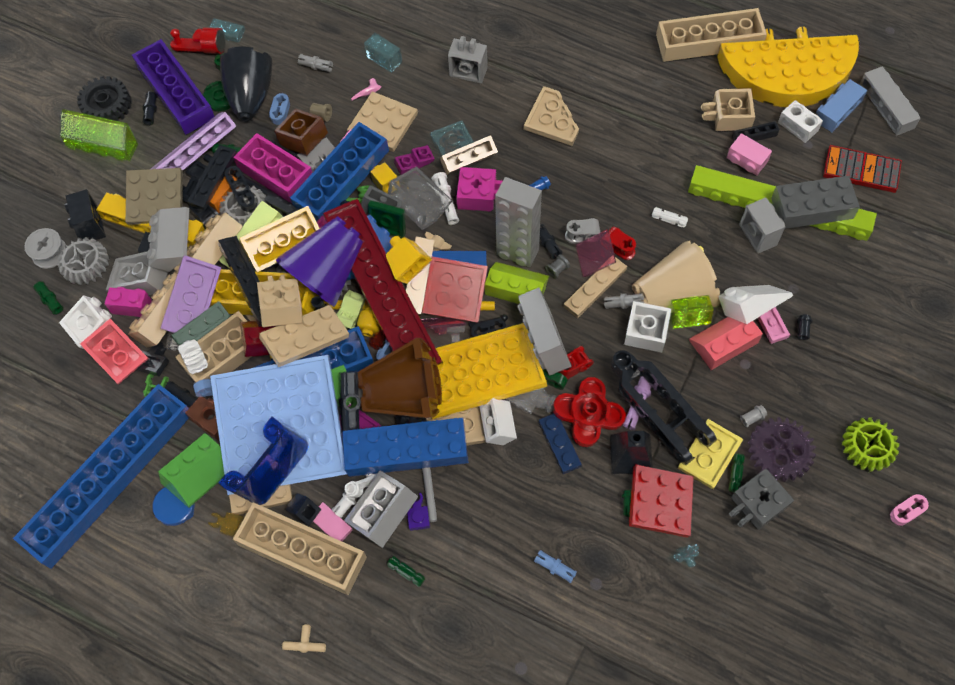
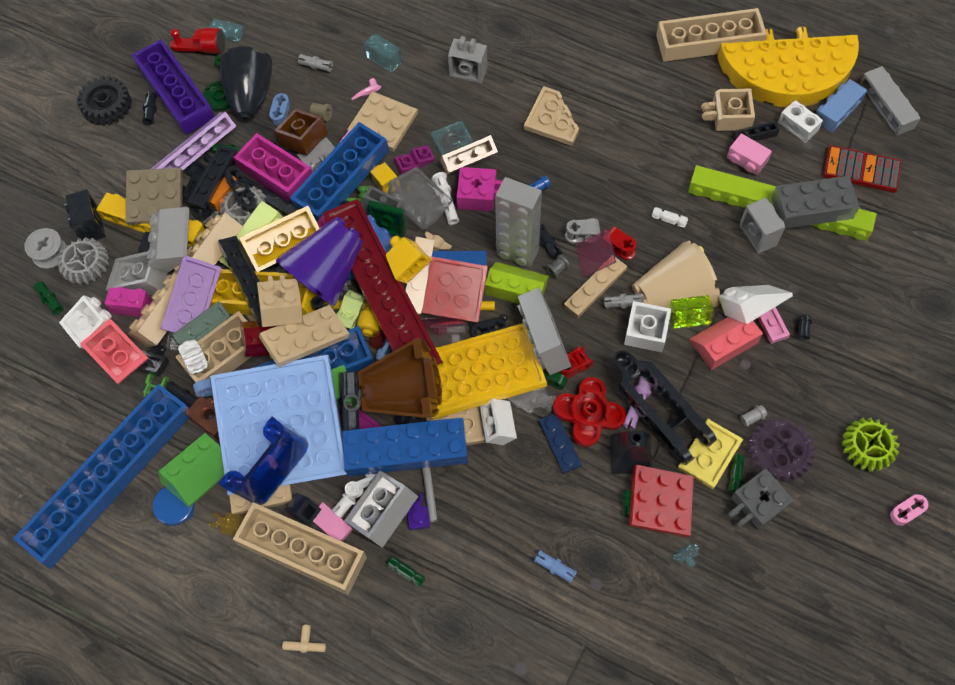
(97, 135): clear neon green slope -> none

